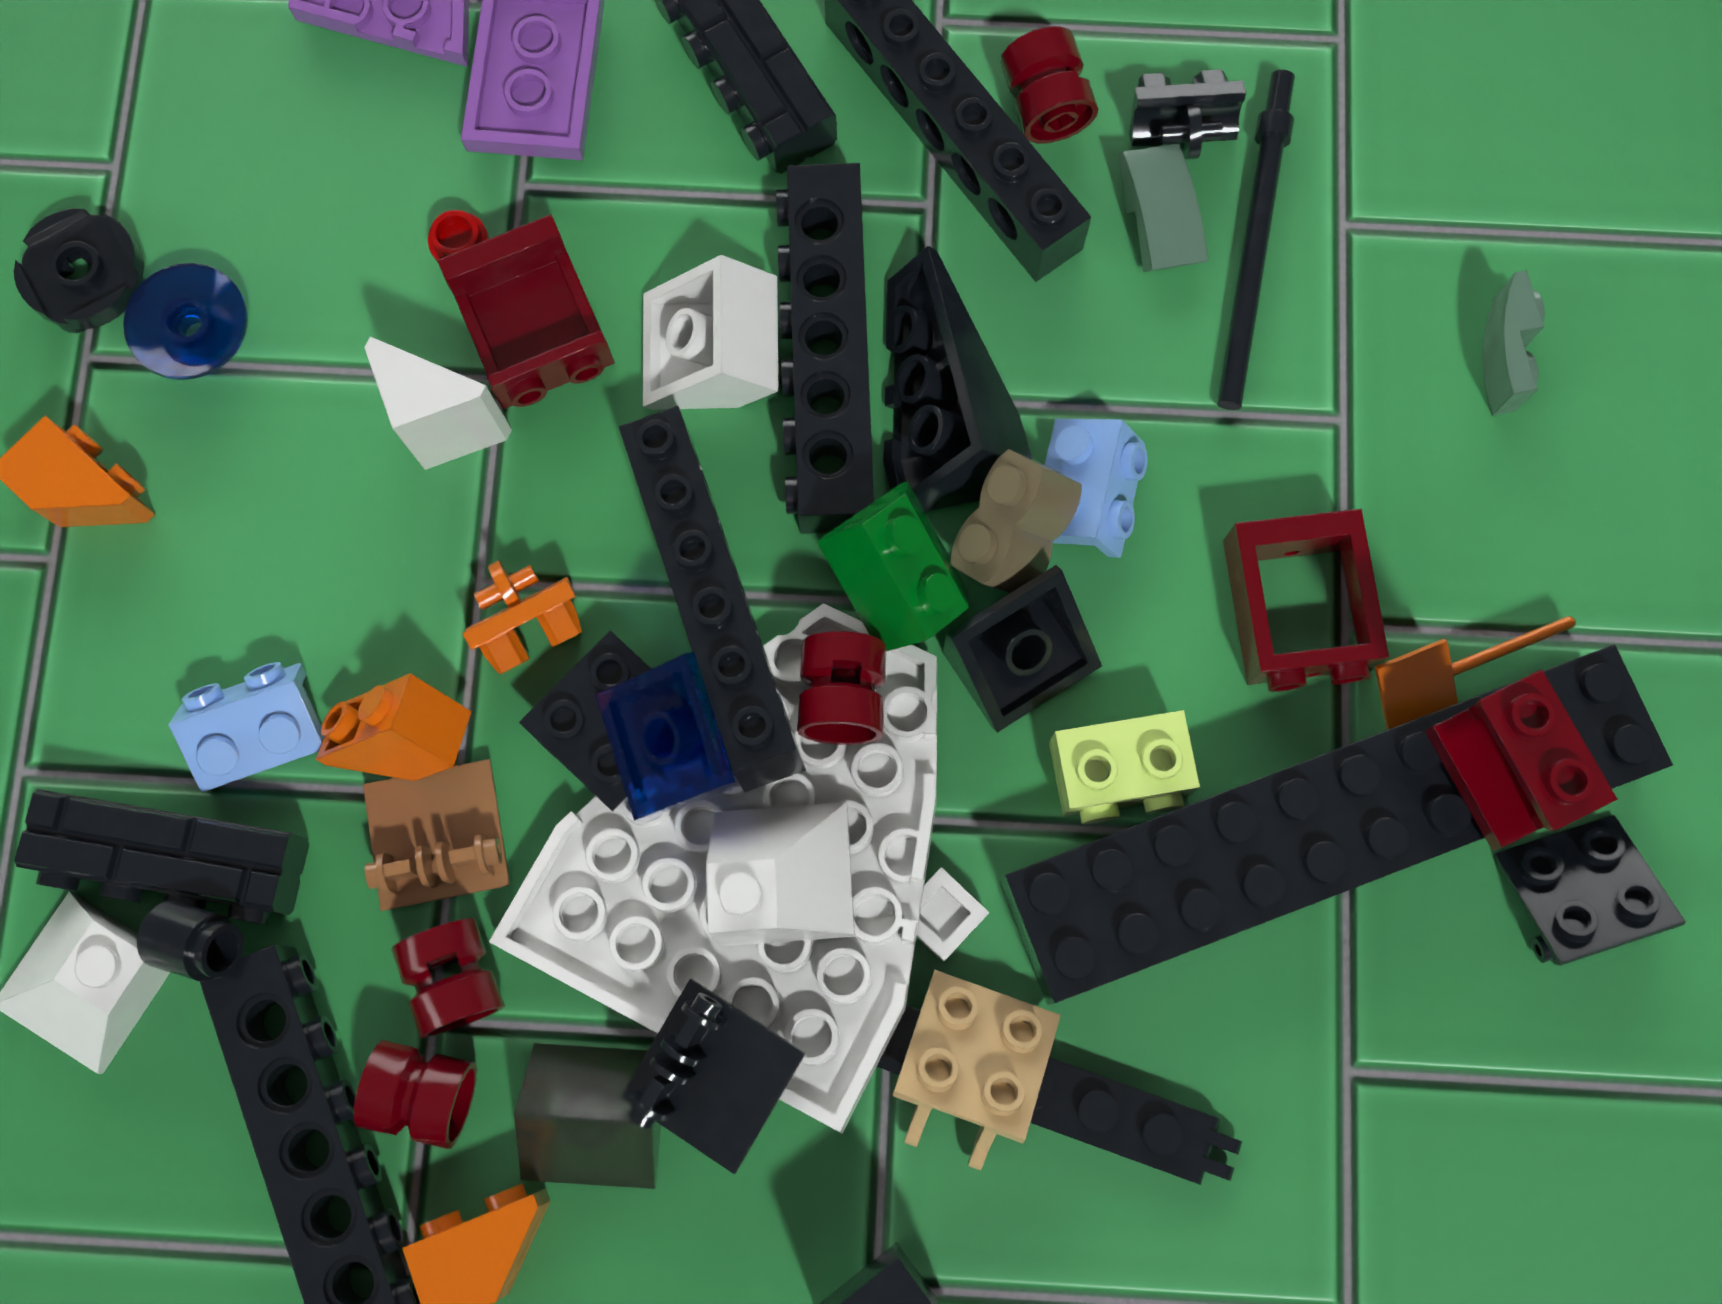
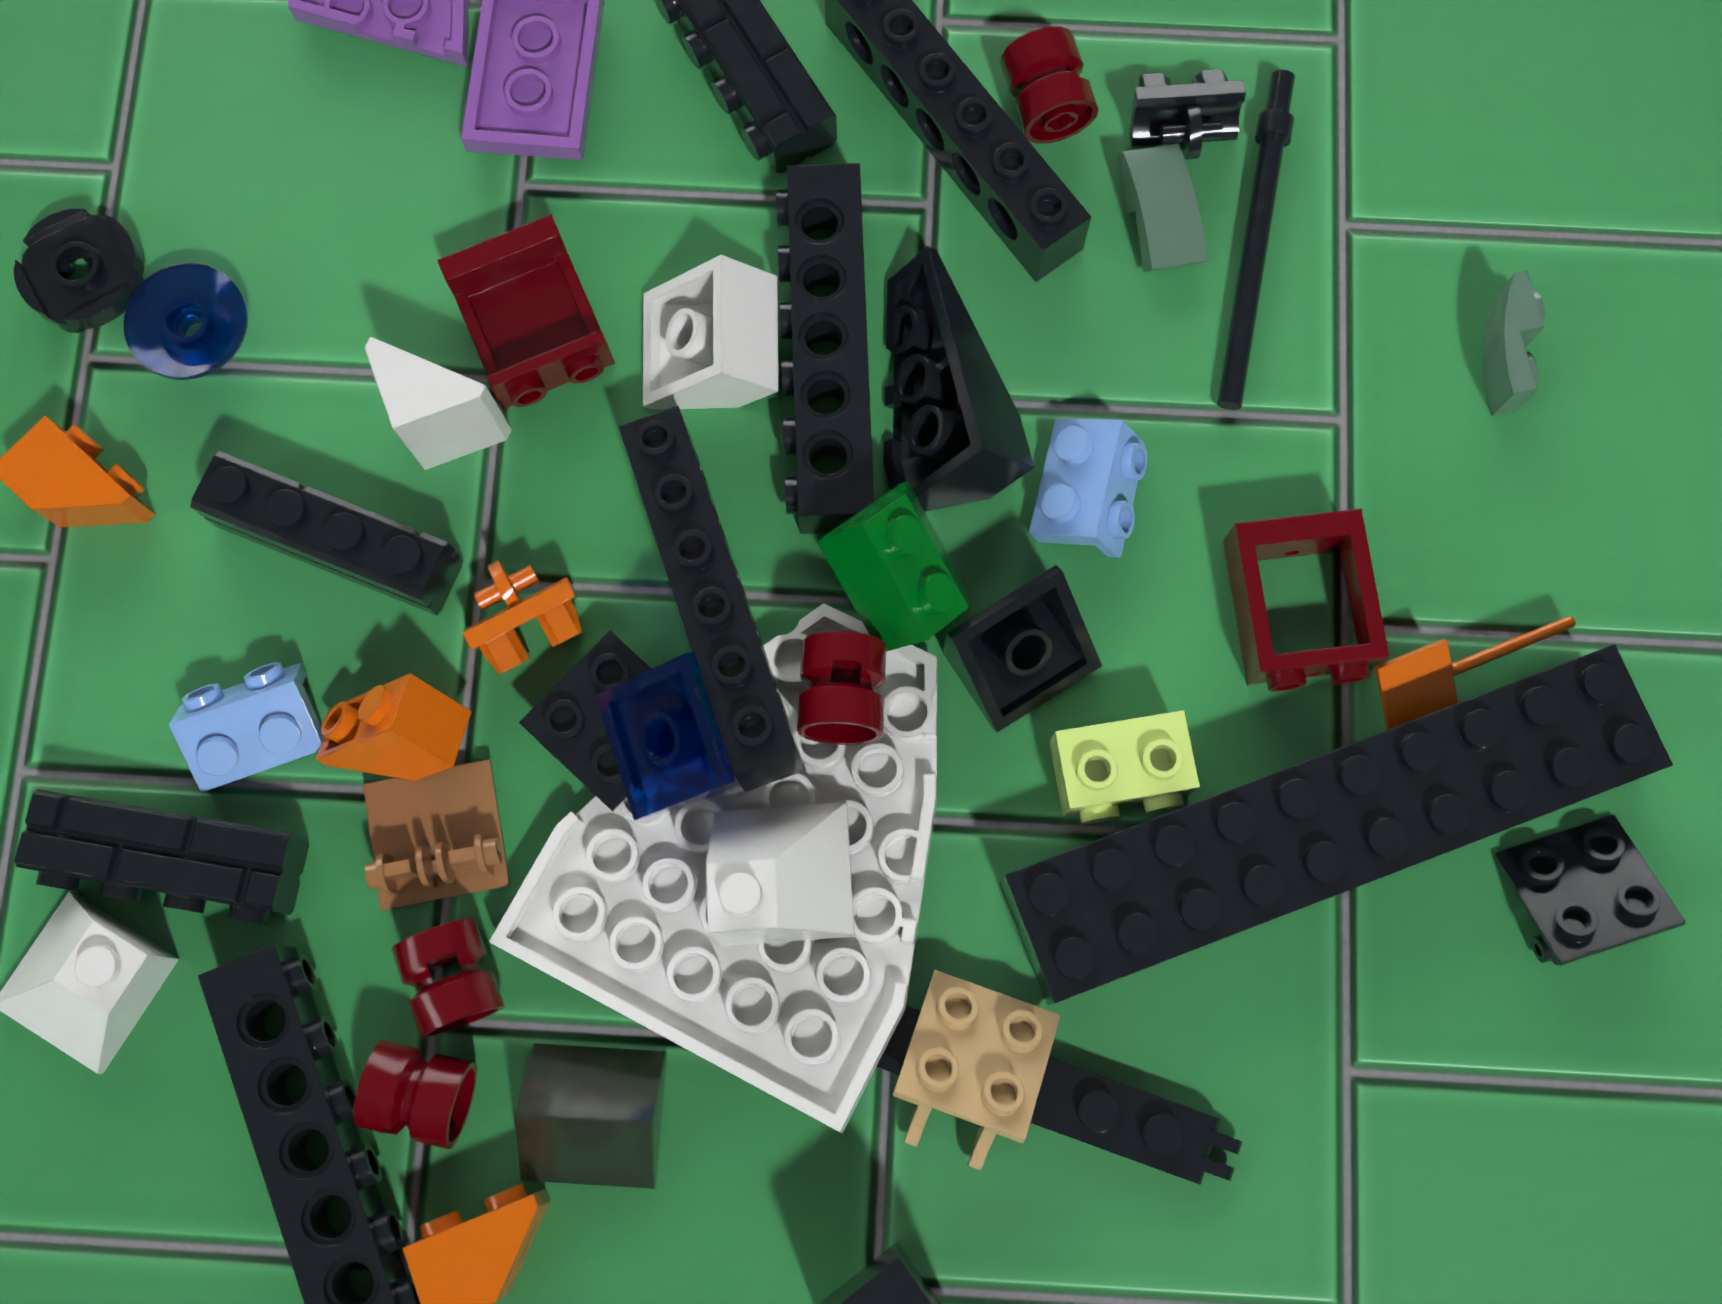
(189, 941): black brick -> none
(327, 532): none -> black brick
(454, 232): red plate -> none
(711, 1076): black hinge -> none
(947, 914): white plate -> none
(1016, 522): dark tan brick -> none
(1520, 762): dark red panel -> none

